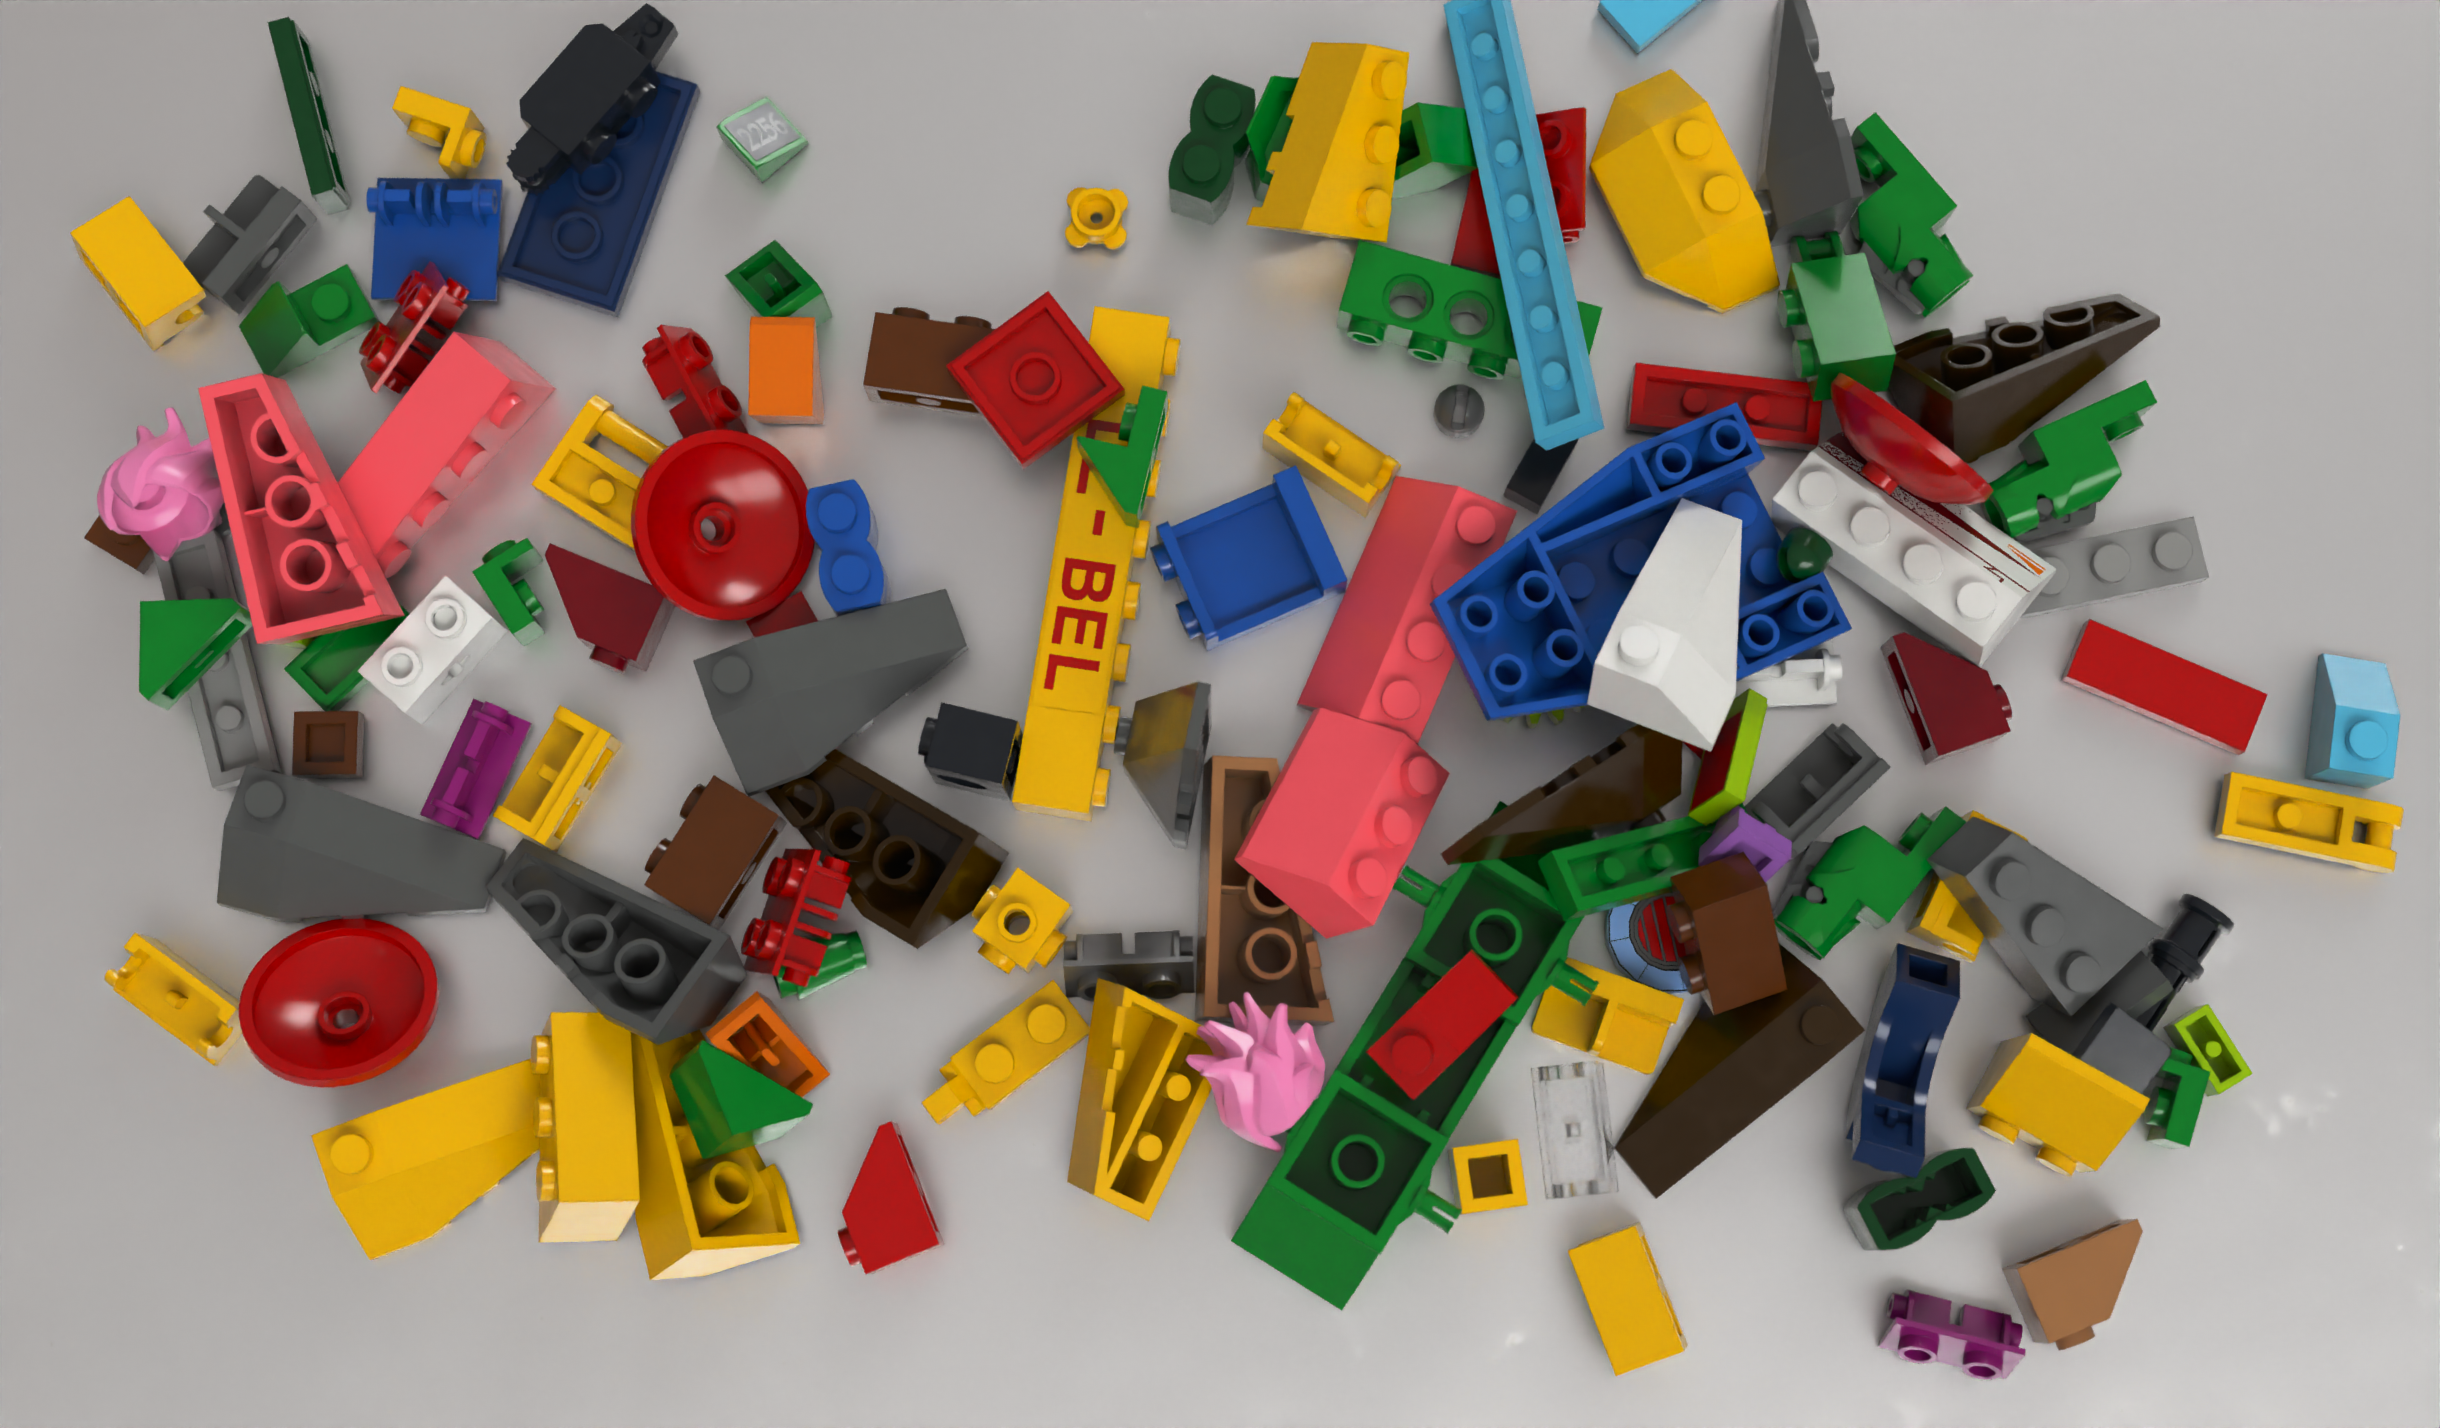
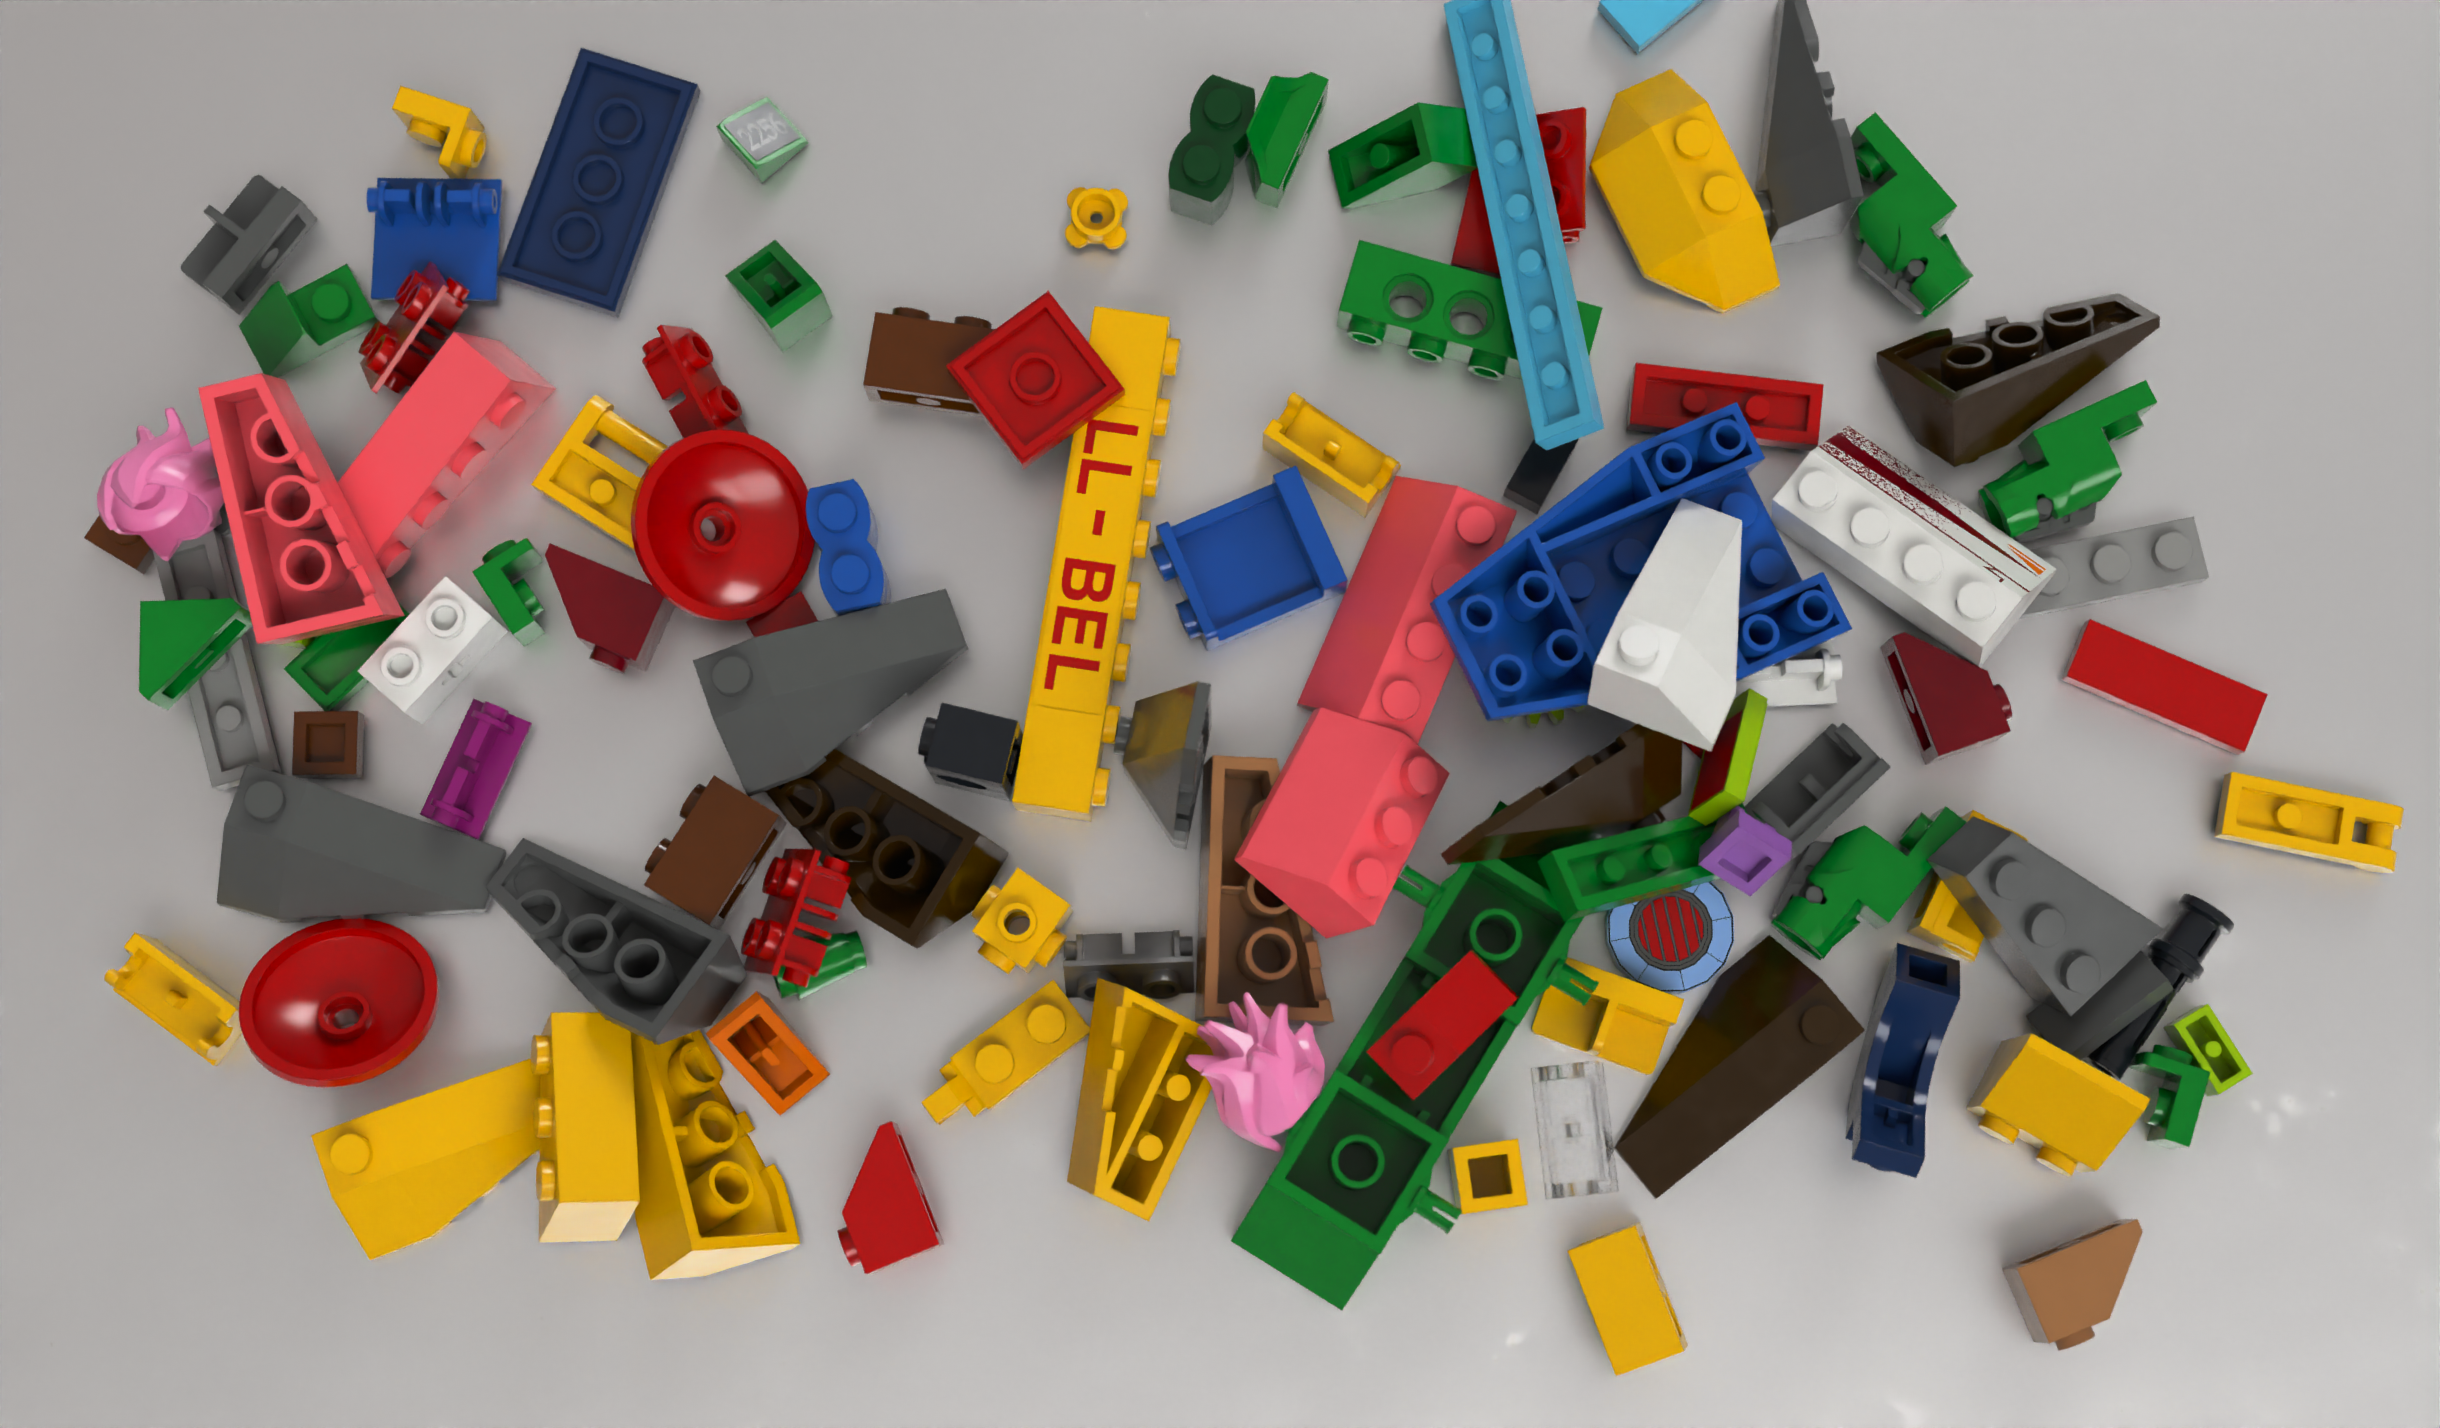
(139, 272): yellow hinge -> none
(309, 115): dark green tile -> none
(558, 779): yellow hinge -> none
(589, 97): black hinge -> none
(732, 1103): green slope -> none
(784, 371): orange slope -> none
(1127, 470): green slope -> none
(1340, 145): yellow wedge -> none
(1445, 407): dark grey hinge -> none
(1727, 933): reddish brown brick -> none
(1802, 555): dark green hinge -> none
(1834, 317): green brick -> none
(1902, 450): red dish -> none
(1906, 1208): dark green brick -> none
(1981, 1345): magenta hinge -> none
(2123, 1049): black slope -> none
(2352, 723): medium azure slope -> none

